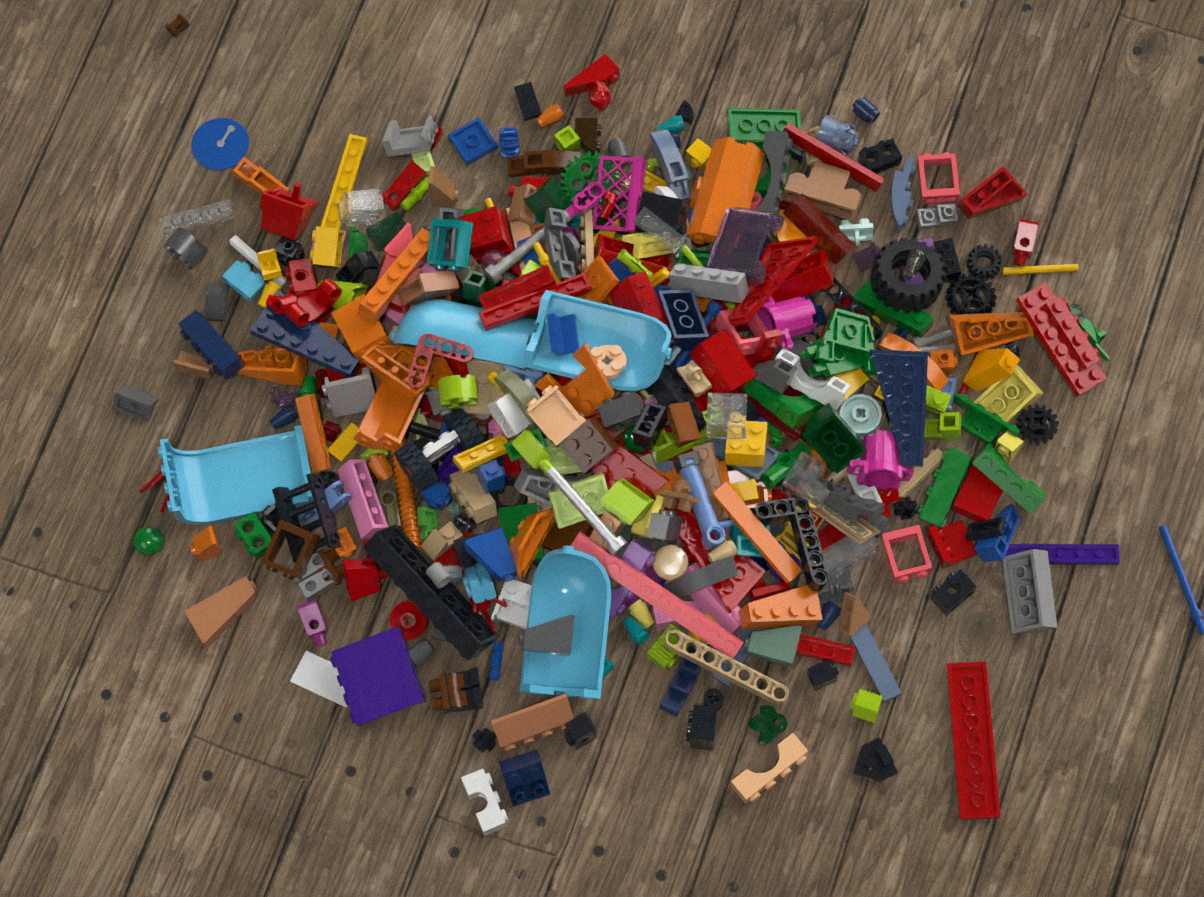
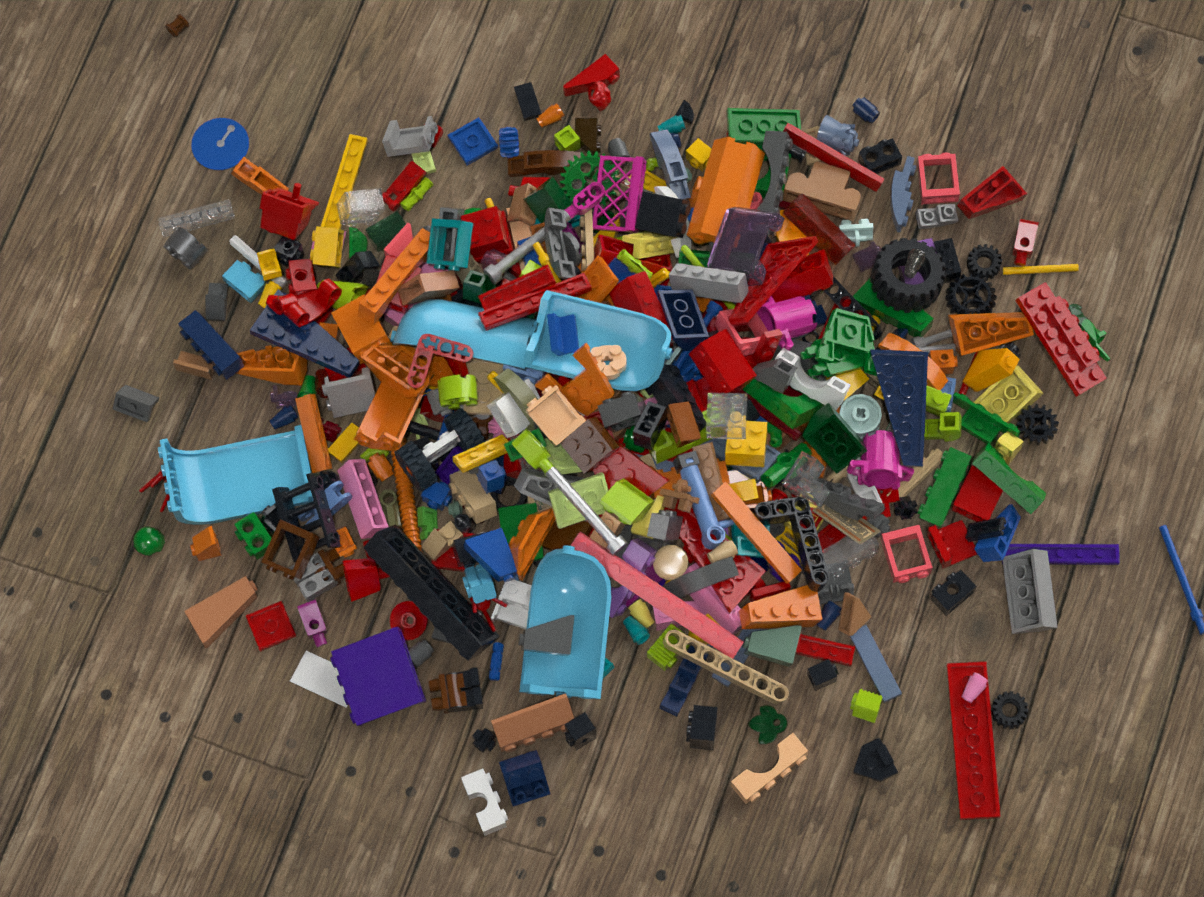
(270, 626): none -> red tile
(442, 189): medium nougat slope -> none
(443, 575): light grey piece -> none
(609, 205): red arm -> none
(660, 230): clear plate -> none
(694, 378): tan hips -> none
(713, 701): black wheel -> none
(974, 687): none -> bright pink cone
(1014, 699): none -> black tyre

